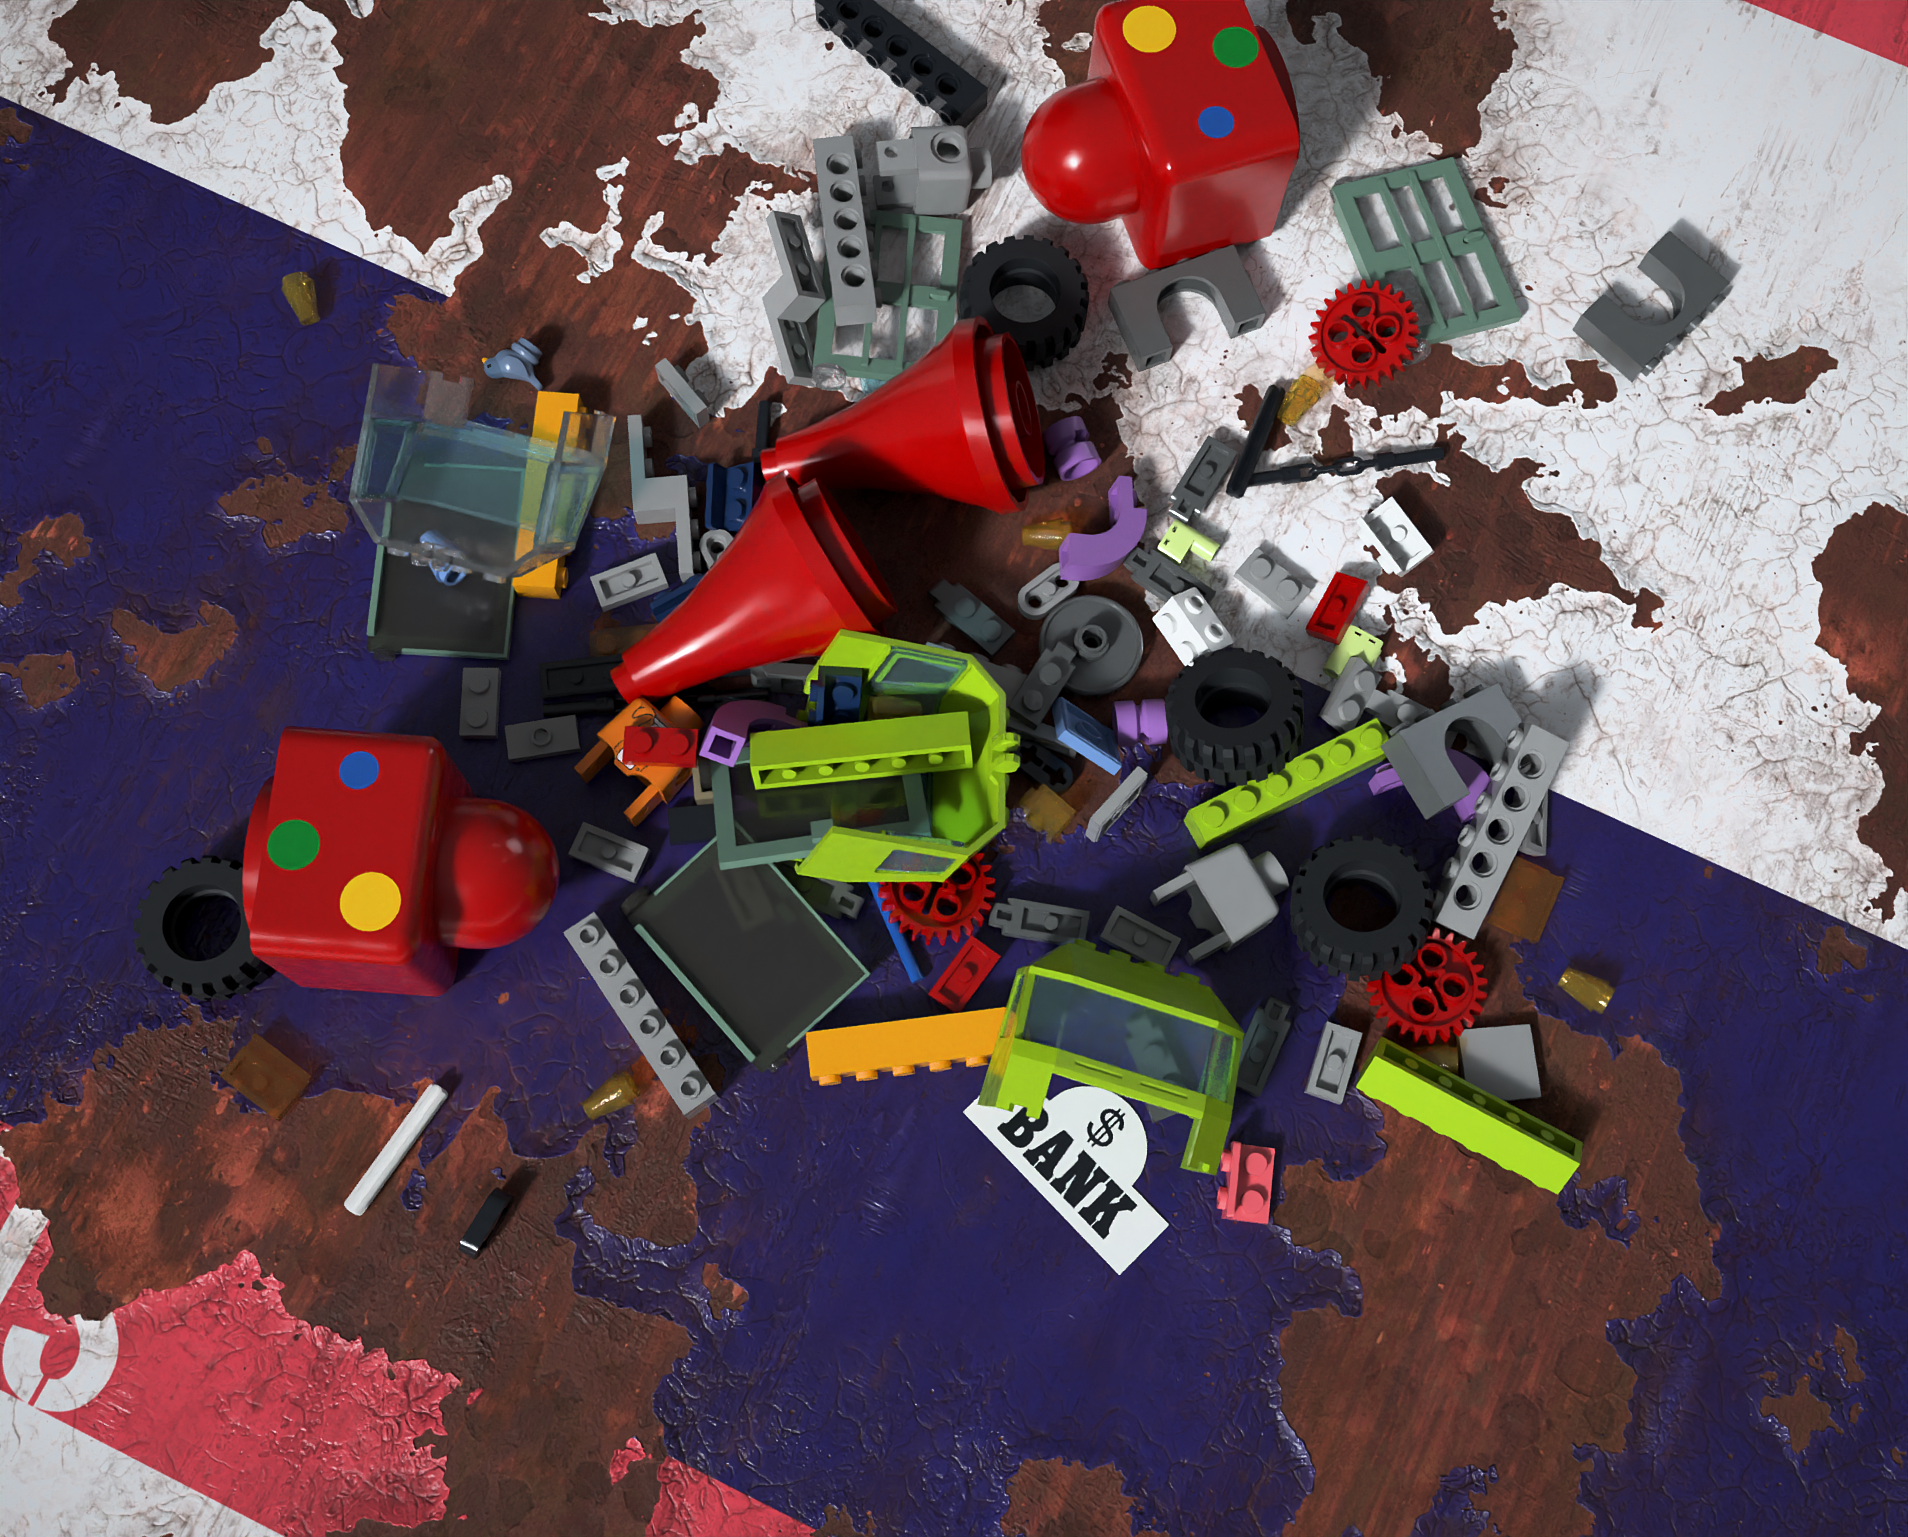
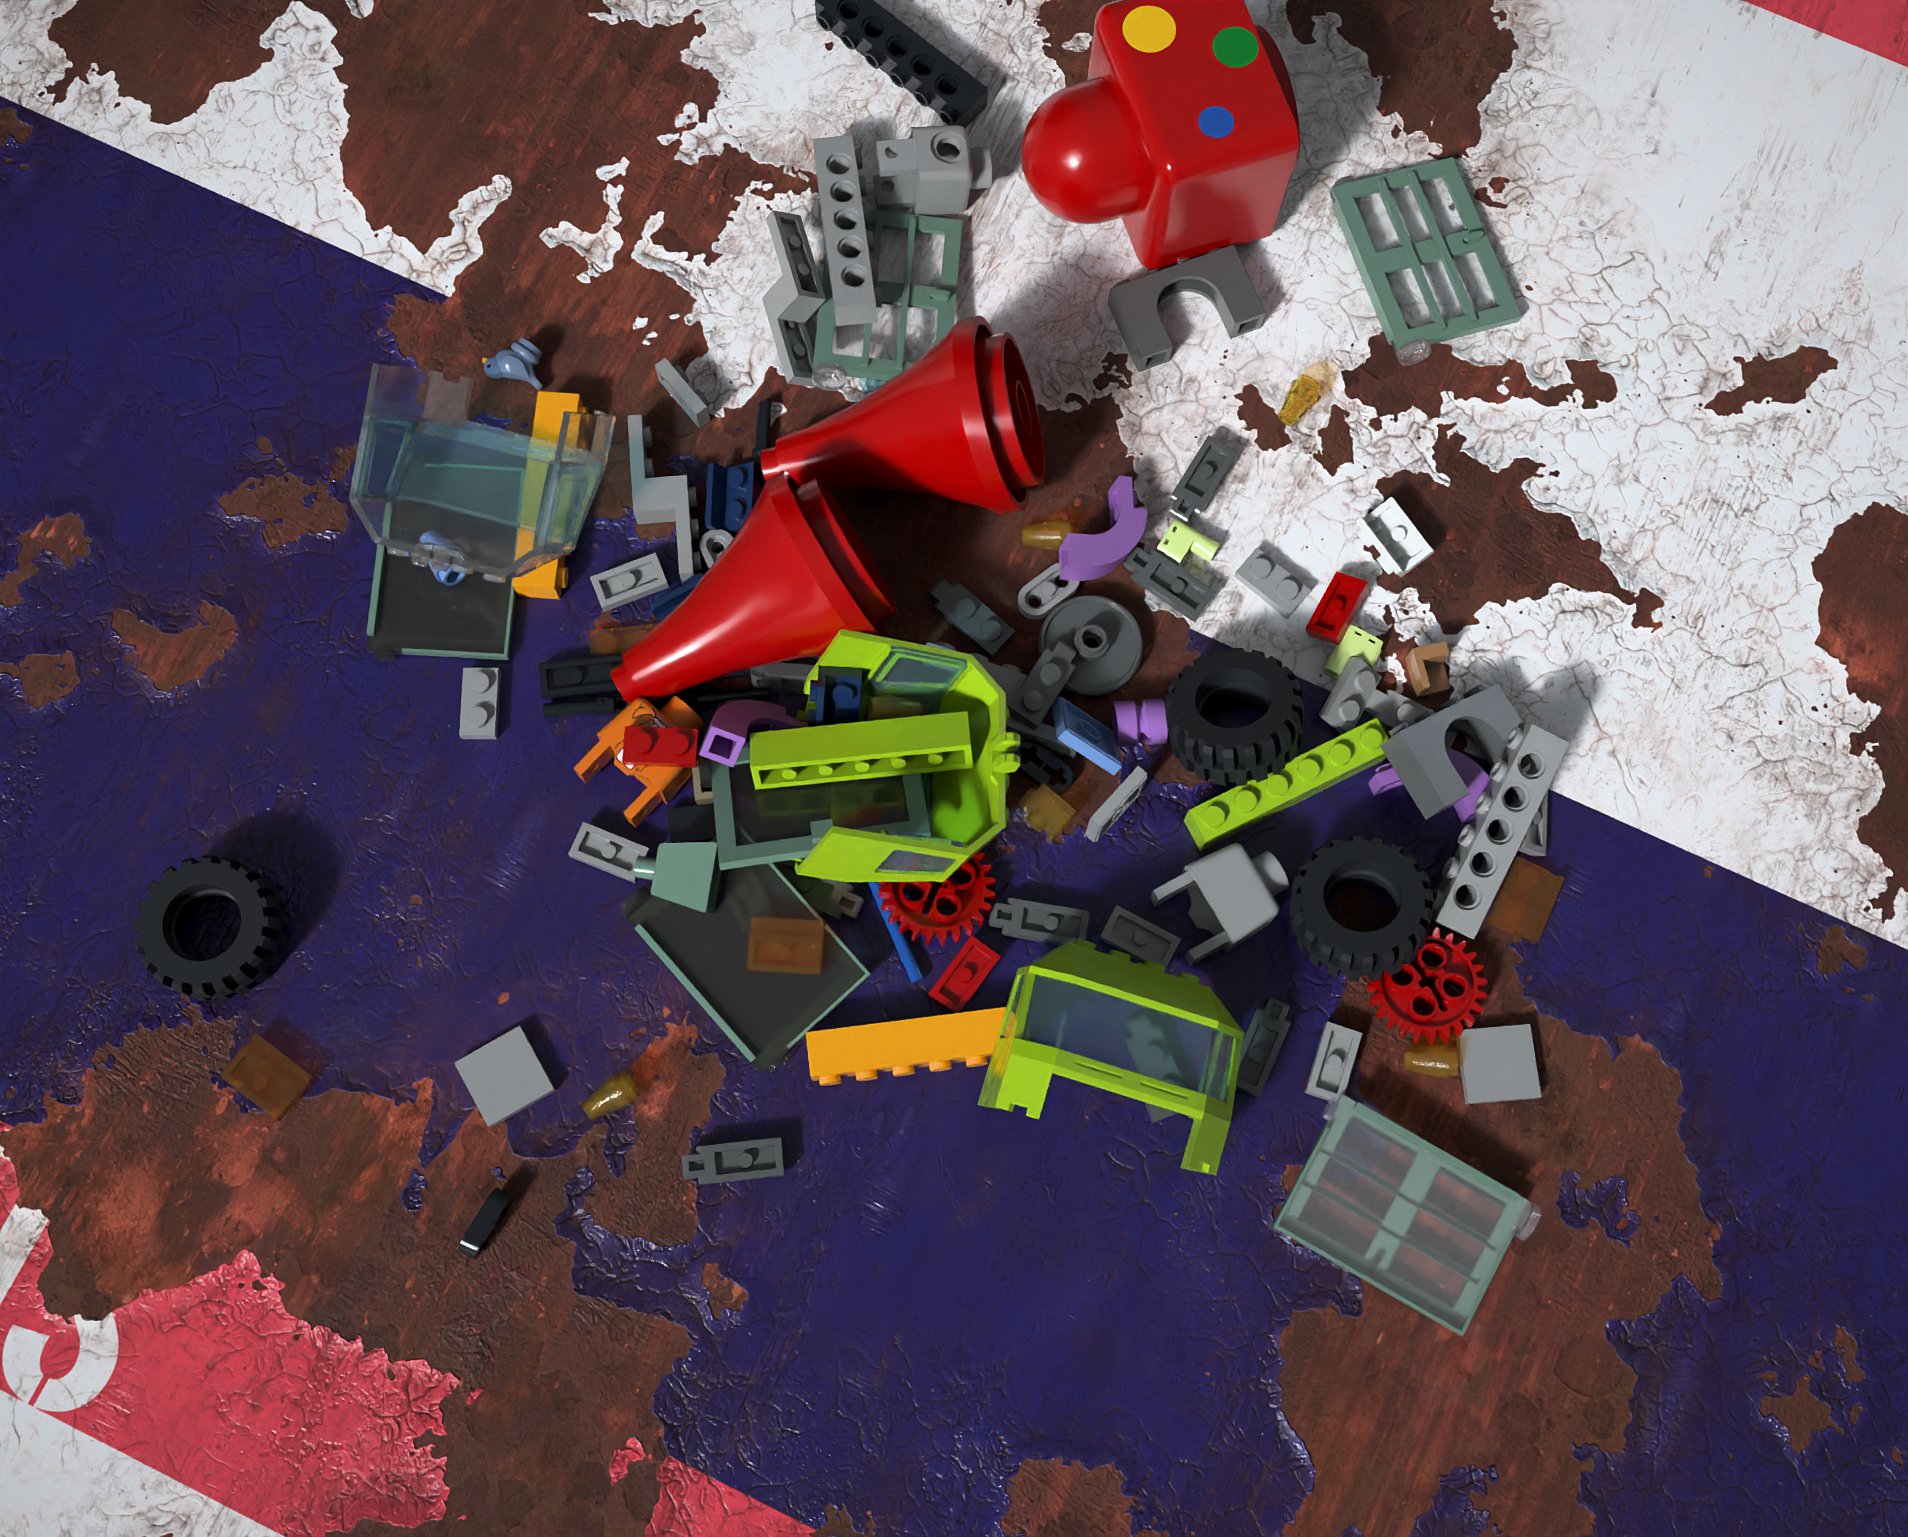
(301, 296): clear yellow cone -> none
(385, 863): red piece -> none
(395, 1149): white axle -> none
(505, 1076): none -> light grey tile
(542, 738): light grey plate -> none
(641, 1016): light grey brick -> none
(683, 874): none -> sand green torso
(735, 1161): none -> dark grey hinge
(786, 945): none -> clear orange plate
(1034, 265): black tyre -> none
(1069, 444): medium lavender wheel -> none
(1084, 1163): white sticker -> none
(1191, 626): white bracket -> none
(1246, 1183): coral bracket -> none
(1255, 441): black axle -> none
(1380, 461): black piece -> none
(1386, 312): red gear -> none
(1403, 1214): none -> clear door
(1427, 669): none -> medium nougat panel
(1470, 1115): lime brick -> none
(1587, 989): clear yellow cone -> none
(1635, 345): dark grey arch -> none

